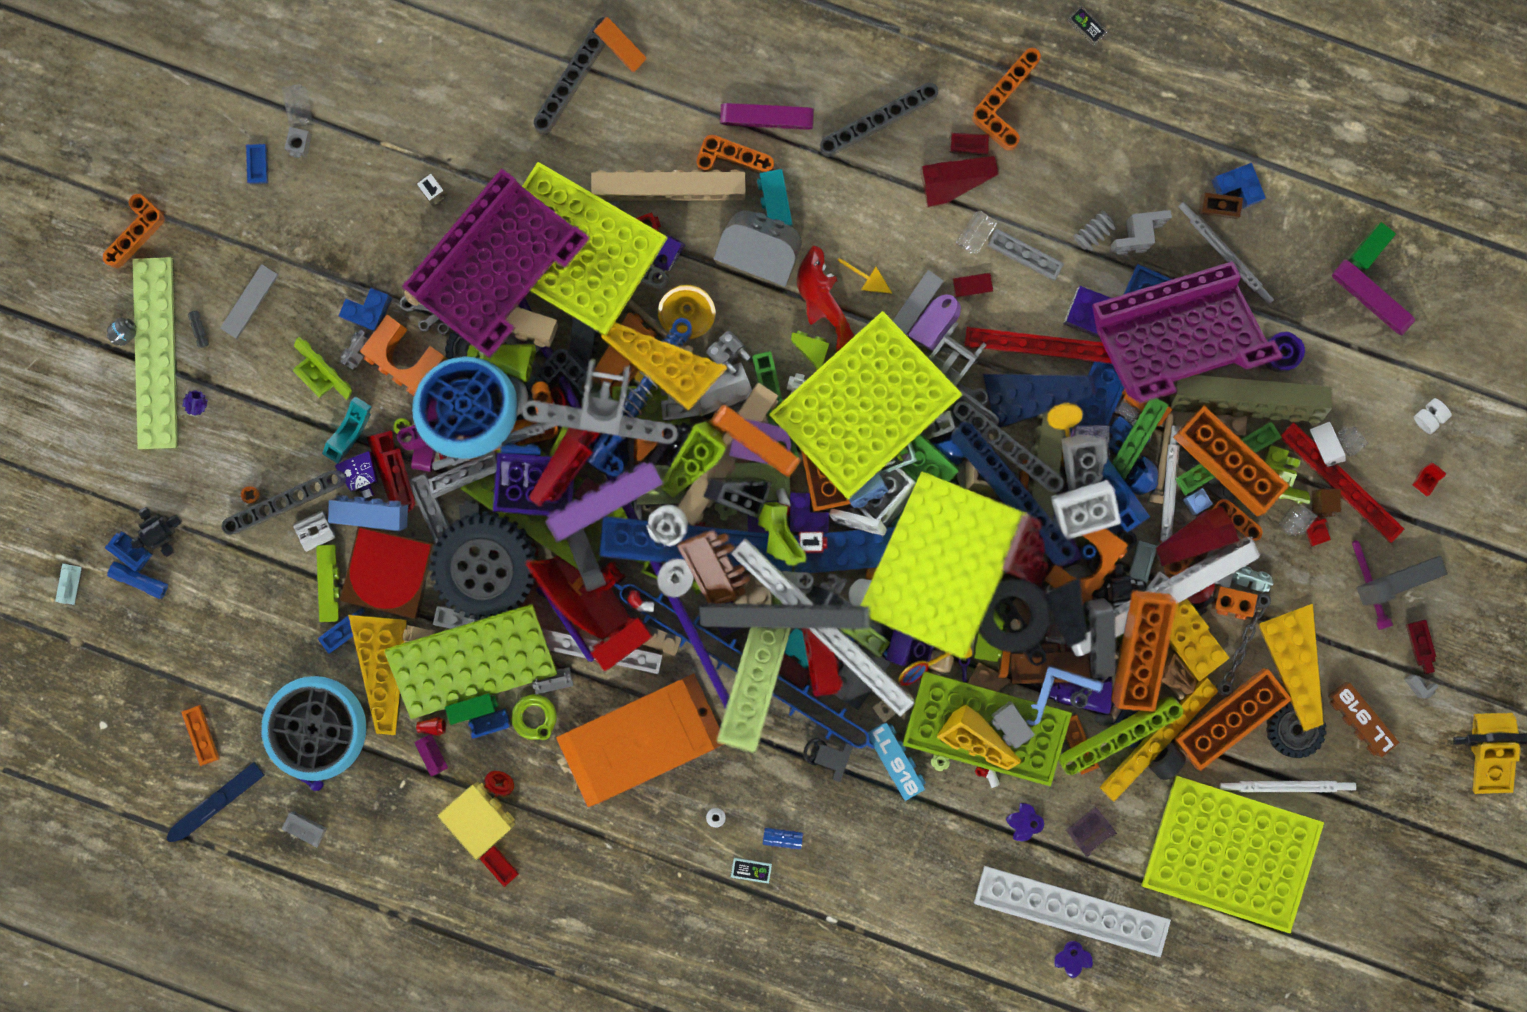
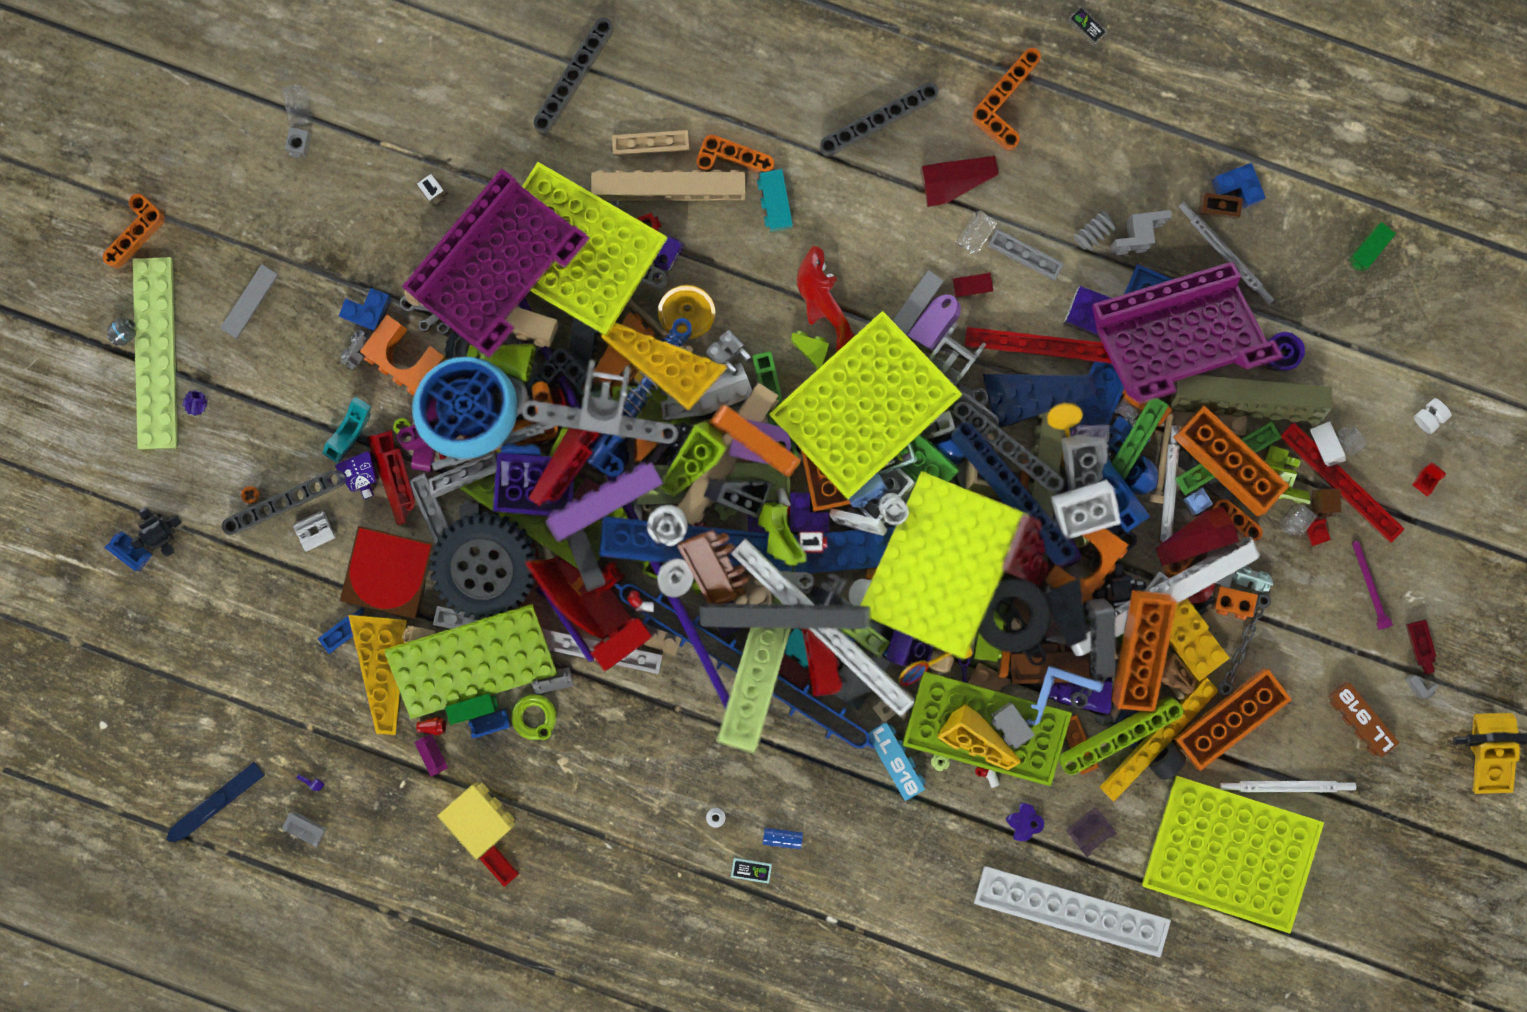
(68, 584): light aqua hinge -> none
(149, 585): blue axle -> none
(198, 329): dark grey axle -> none
(200, 735): orange tile -> none
(256, 163): blue tile -> none
(317, 373): lime bracket -> none
(320, 693): dark grey wheel -> none
(327, 583): lime bracket -> none
(368, 513): medium blue brick -> none
(497, 777): red gear -> none
(620, 44): orange tile -> none
(640, 740): orange piece -> none
(650, 142): none -> tan plate
(760, 246): brick -> none
(766, 116): magenta beam -> none
(795, 382): white gear -> none
(828, 757): dark grey piece -> none
(874, 282): yellow piece -> none
(893, 509): none -> white wheel
(969, 143): dark red tile -> none
(1073, 961): dark purple plate -> none
(1092, 551): blue pin -> none
(1142, 561): light aqua tile -> none
(1286, 742): wheel -> none
(1294, 652): yellow wing -> none
(1373, 297): magenta beam -> none
(1386, 587): dark grey beam -> none

